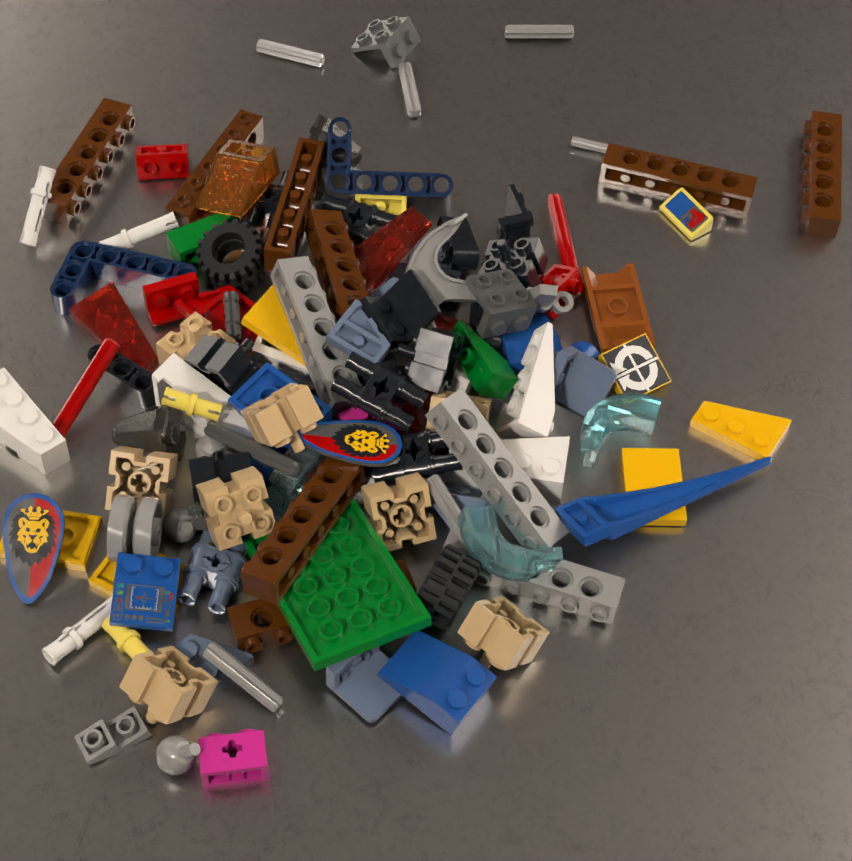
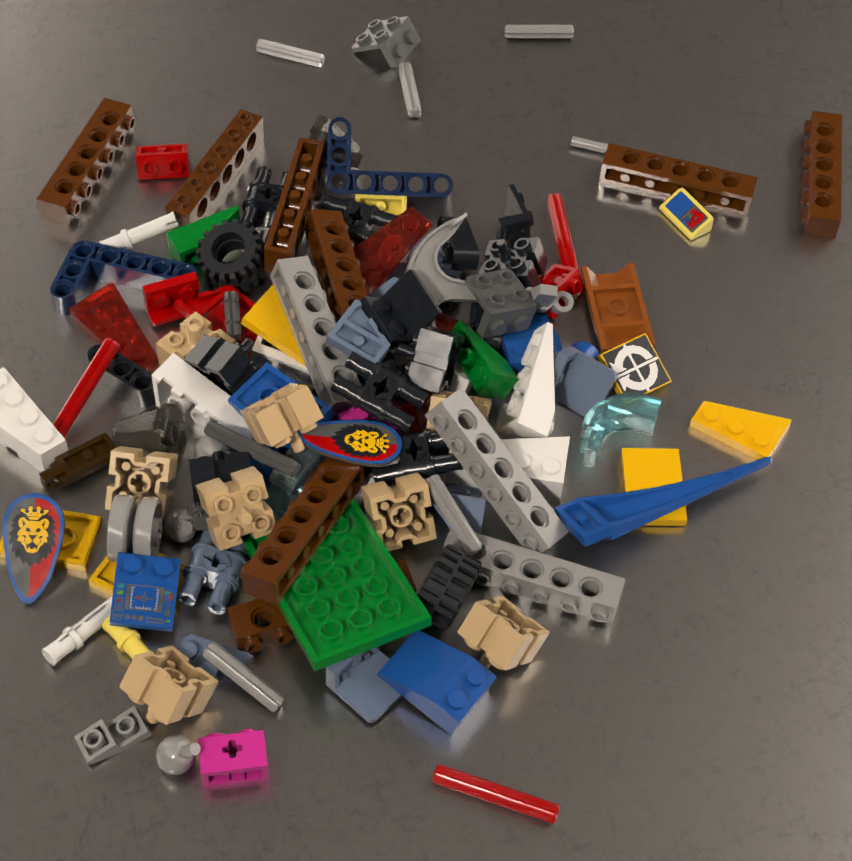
(38, 203): white pin -> none
(78, 462): none -> dark brown hinge
(191, 404): light yellow pin -> none
(238, 177): clear orange slope -> none
(496, 793): none -> red axle
(497, 555): clear light blue arch -> none

